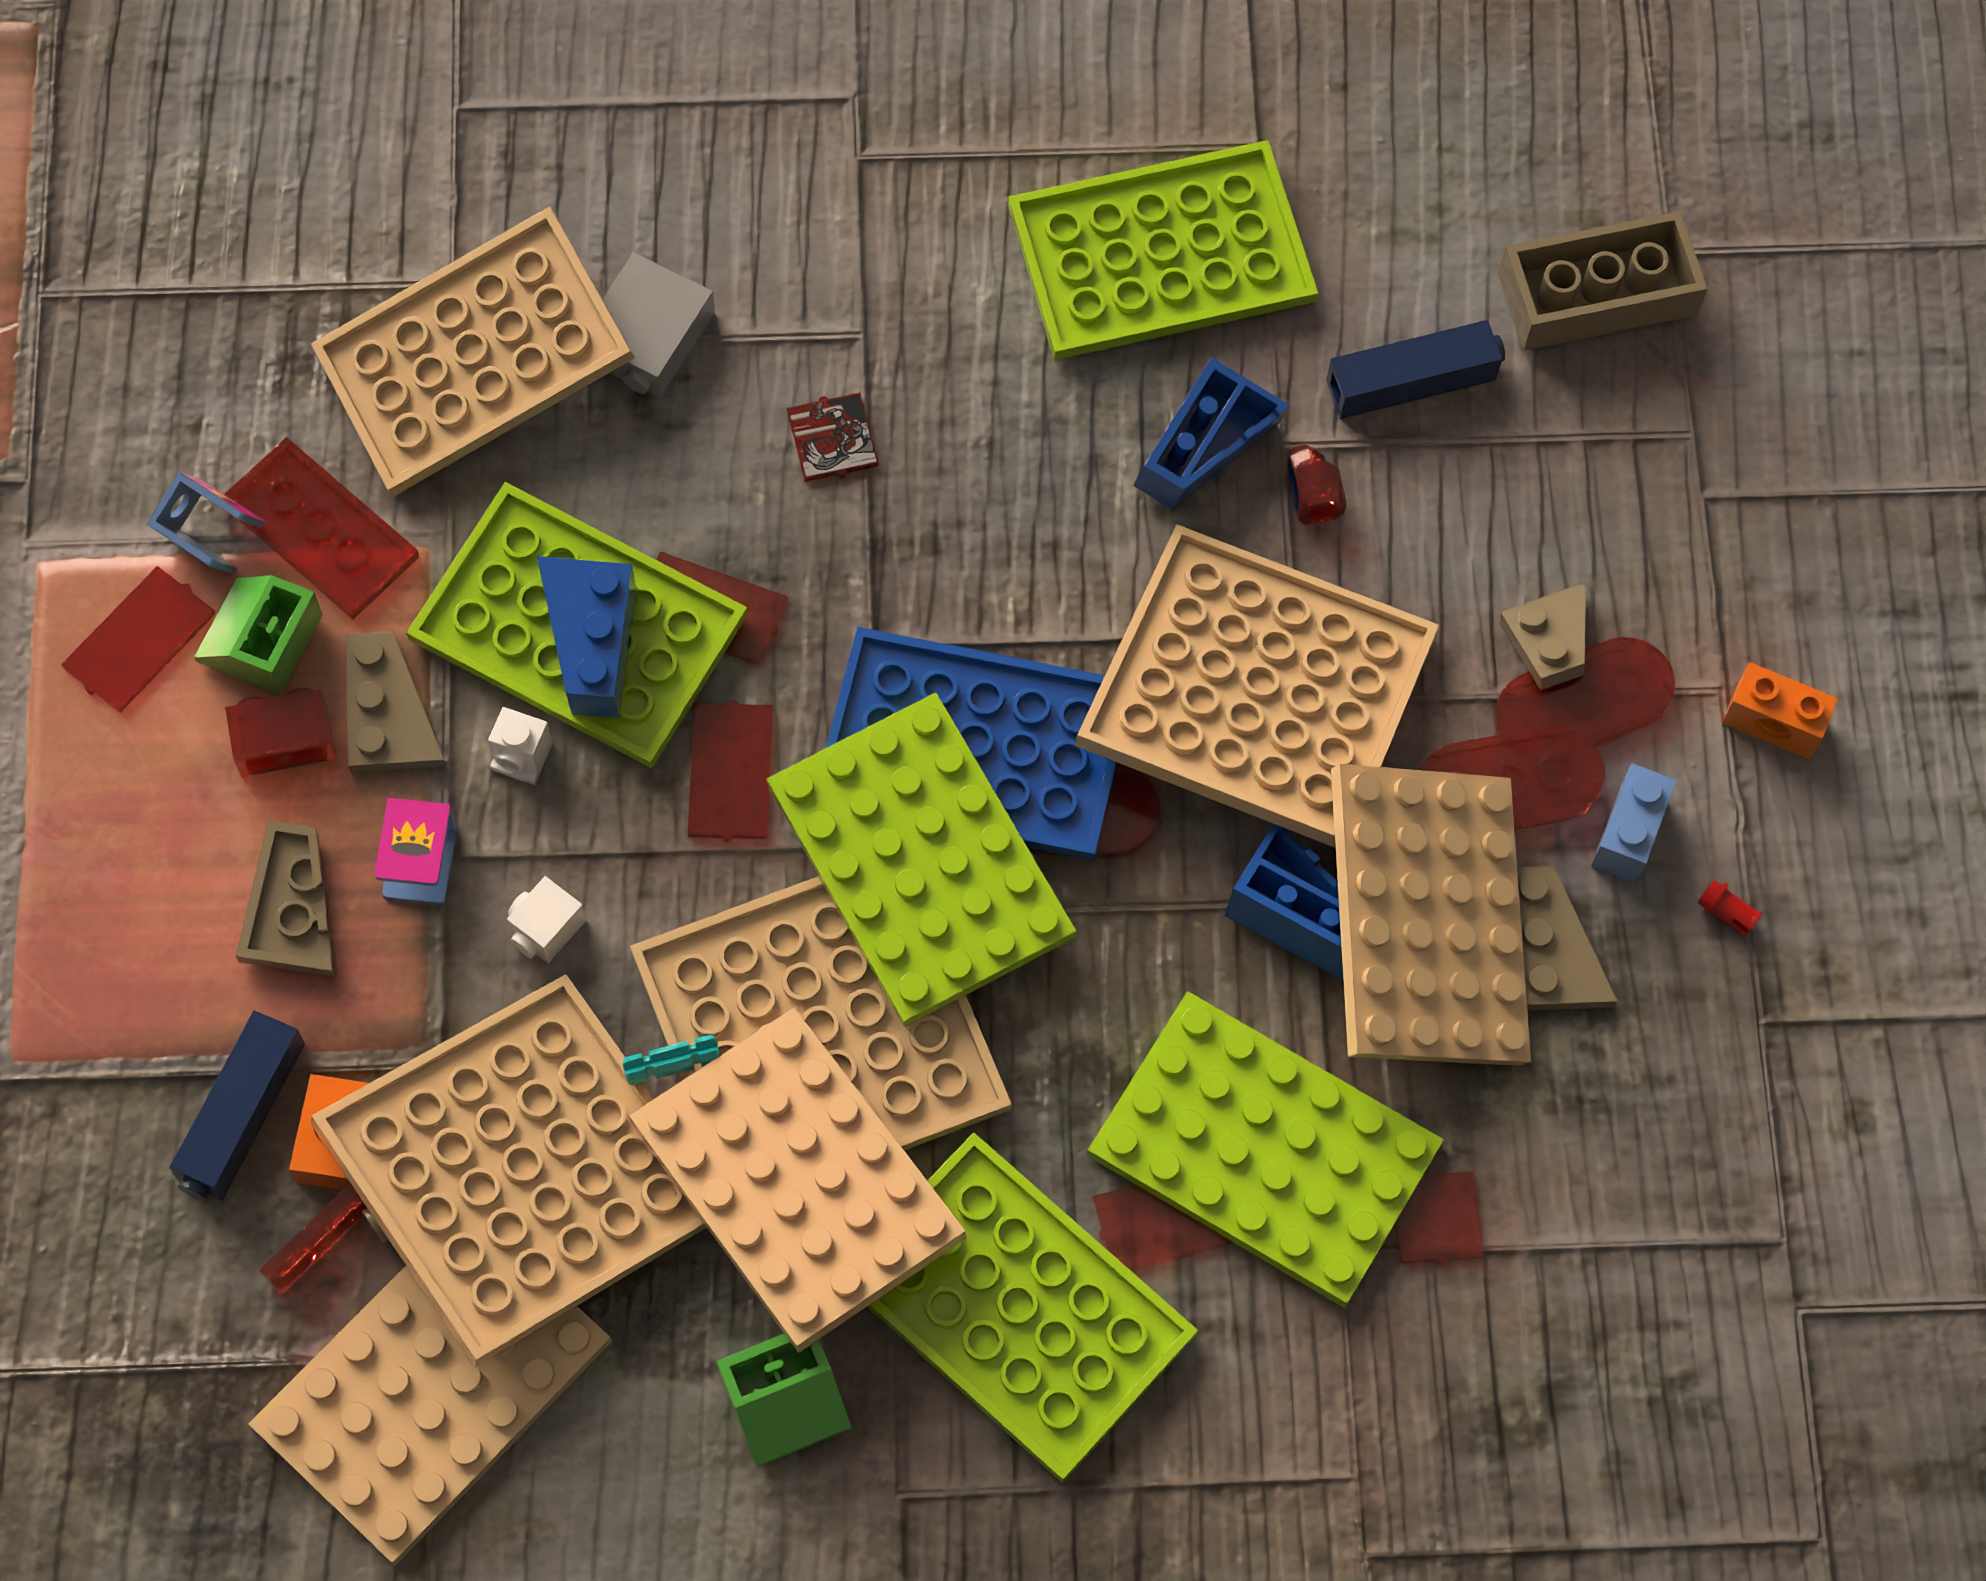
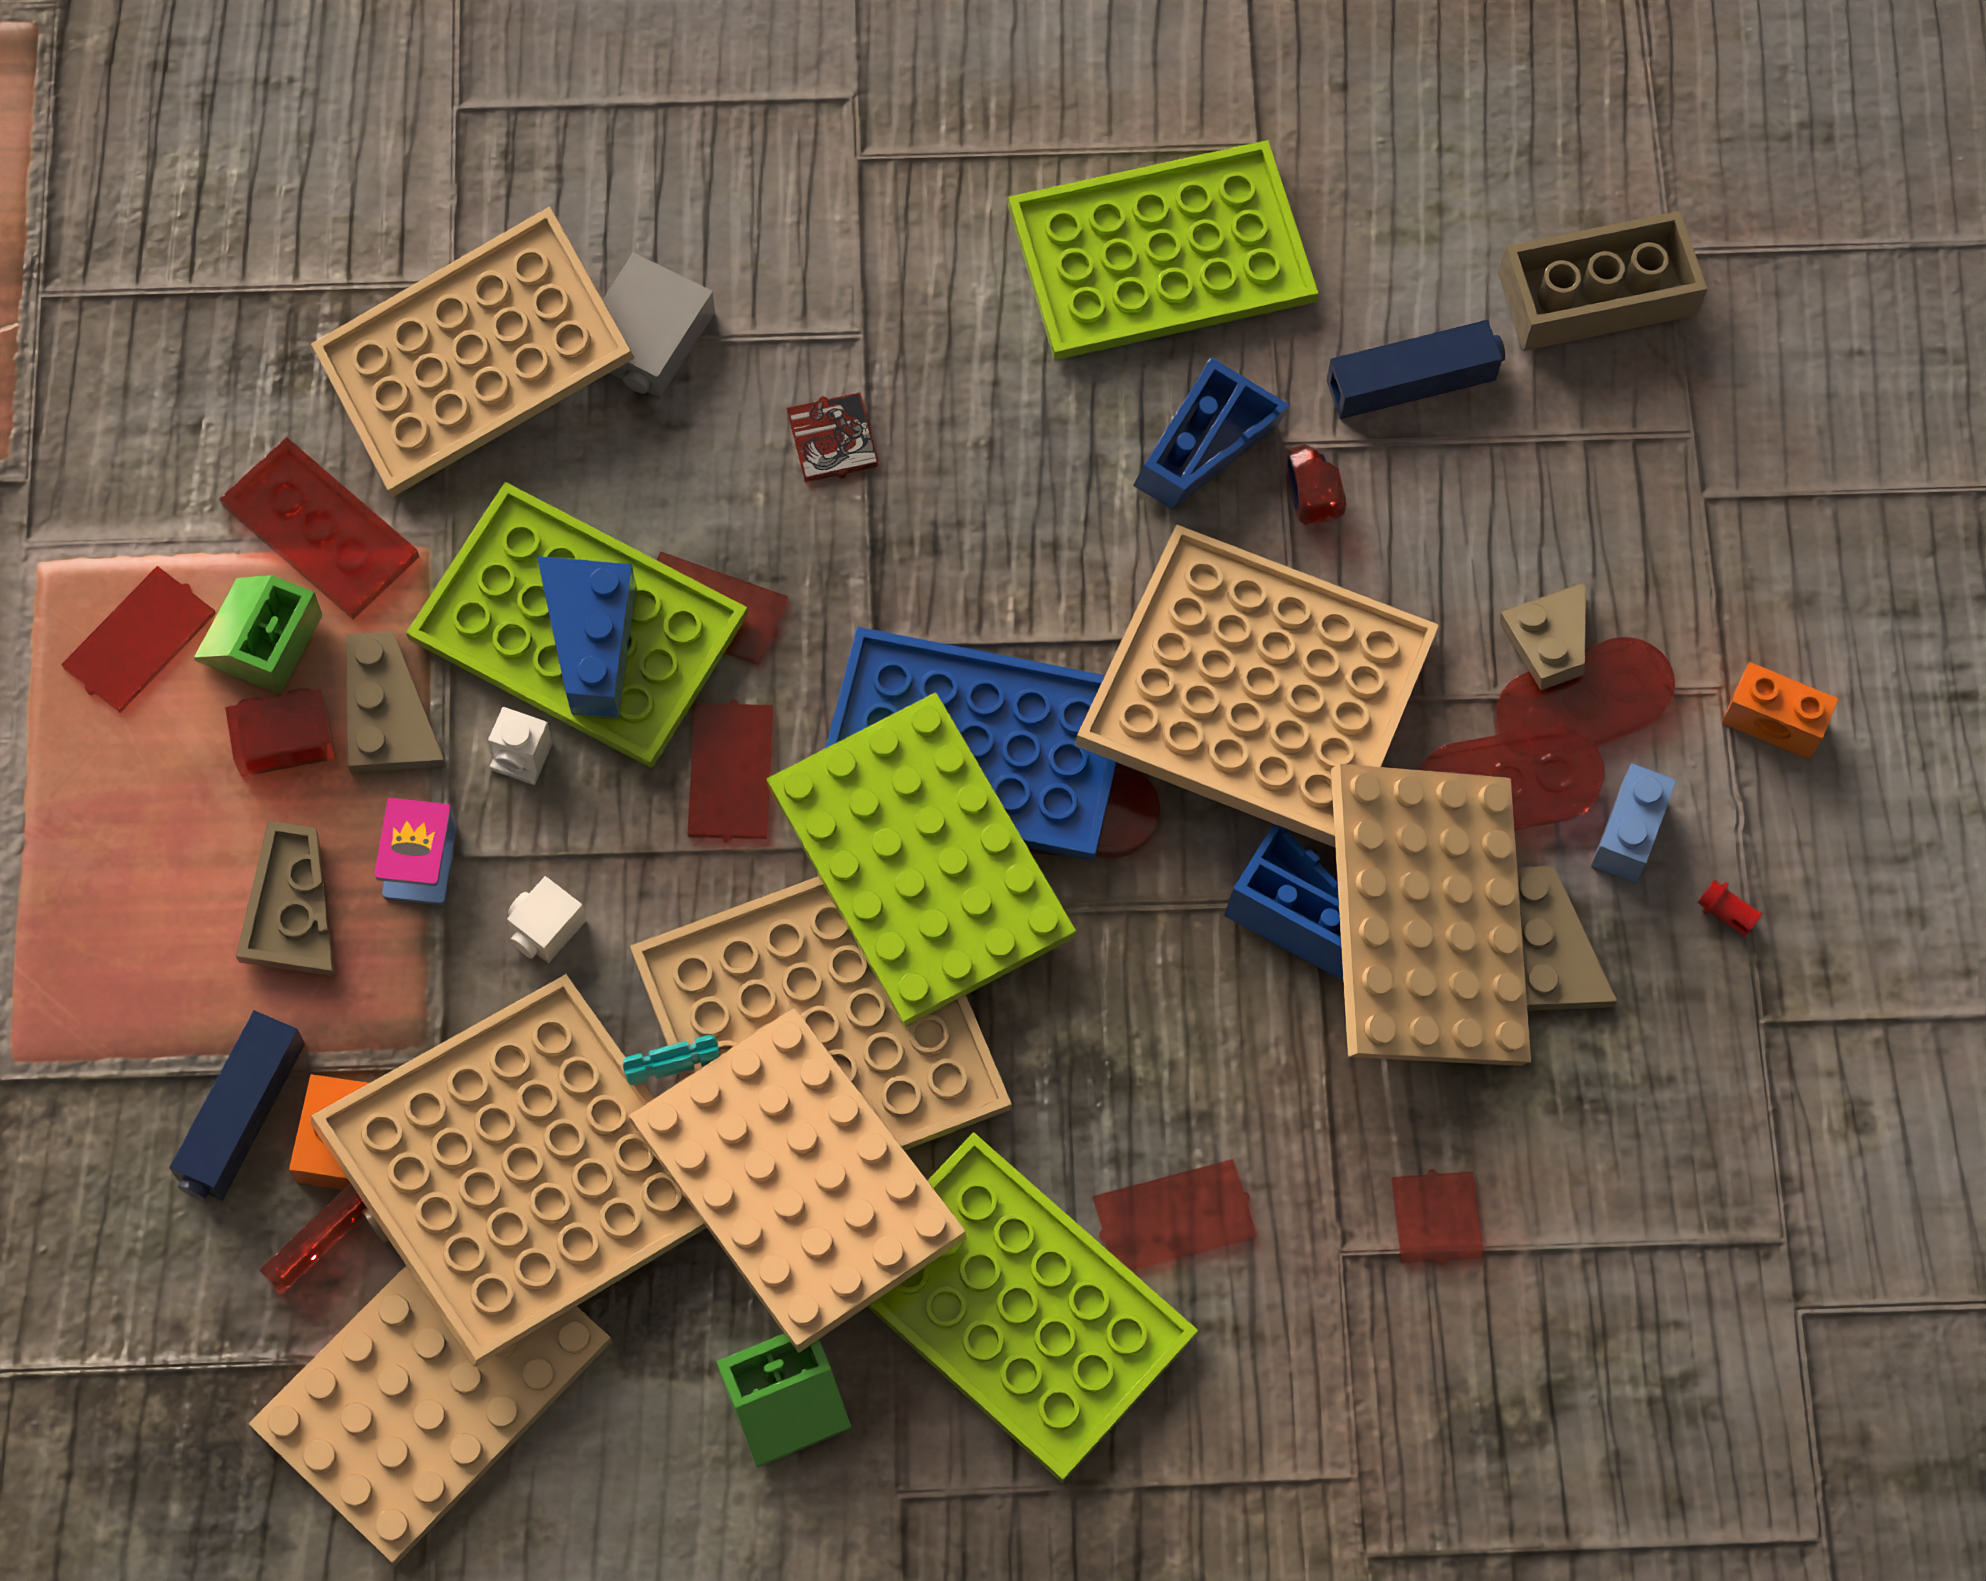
(170, 523): medium blue piece -> none
(1265, 1148): lime plate -> none

